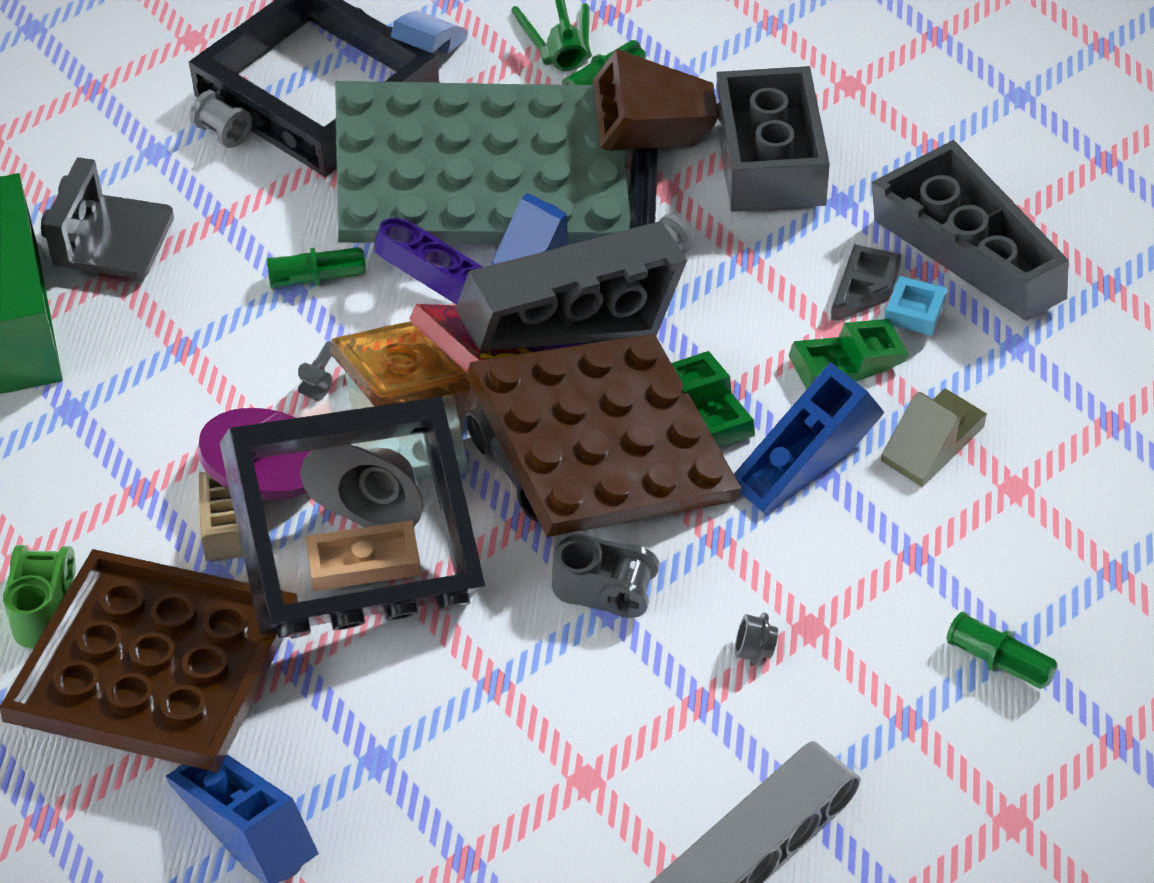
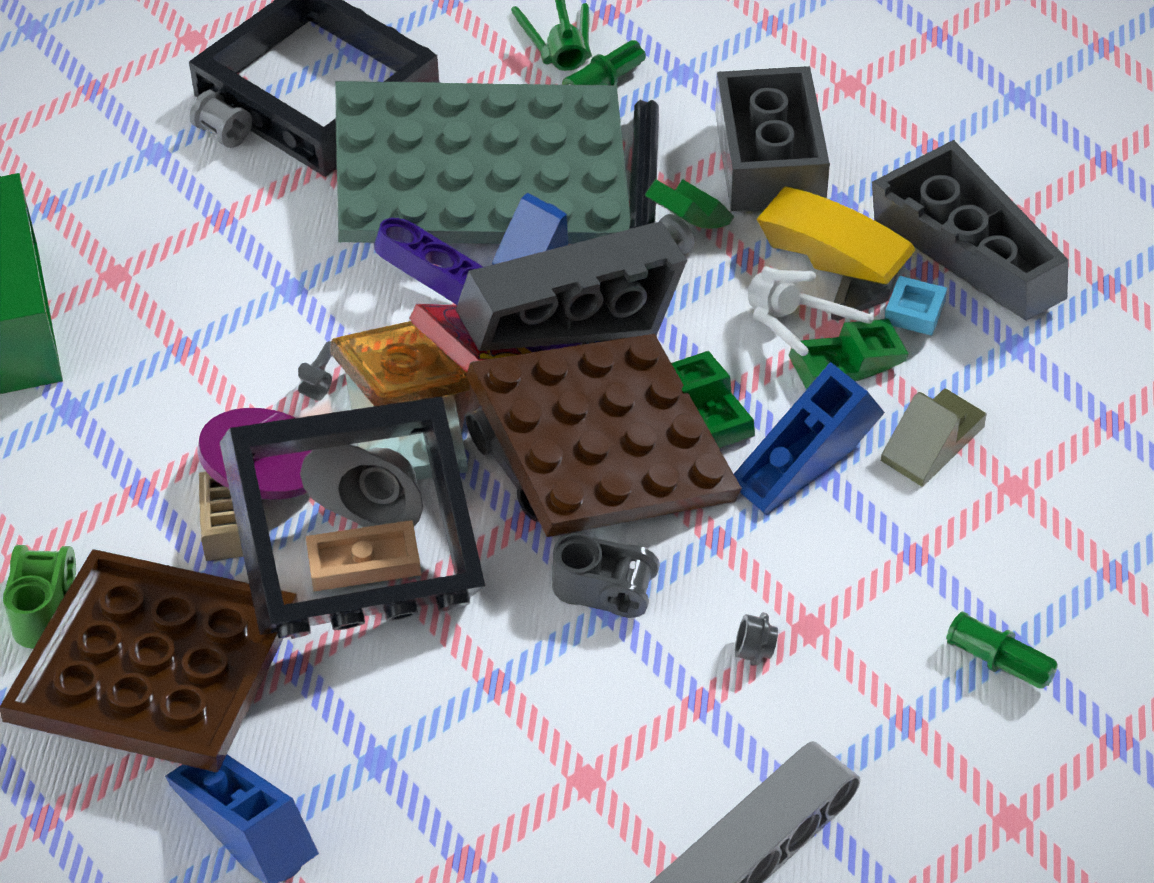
(102, 230): dark grey bracket -> none
(315, 266): green axle -> none
(428, 32): medium blue slope -> none
(651, 105): reddish brown slope -> none
(690, 204): none -> green slope
(775, 294): none -> white plant
(834, 236): none -> yellow slope

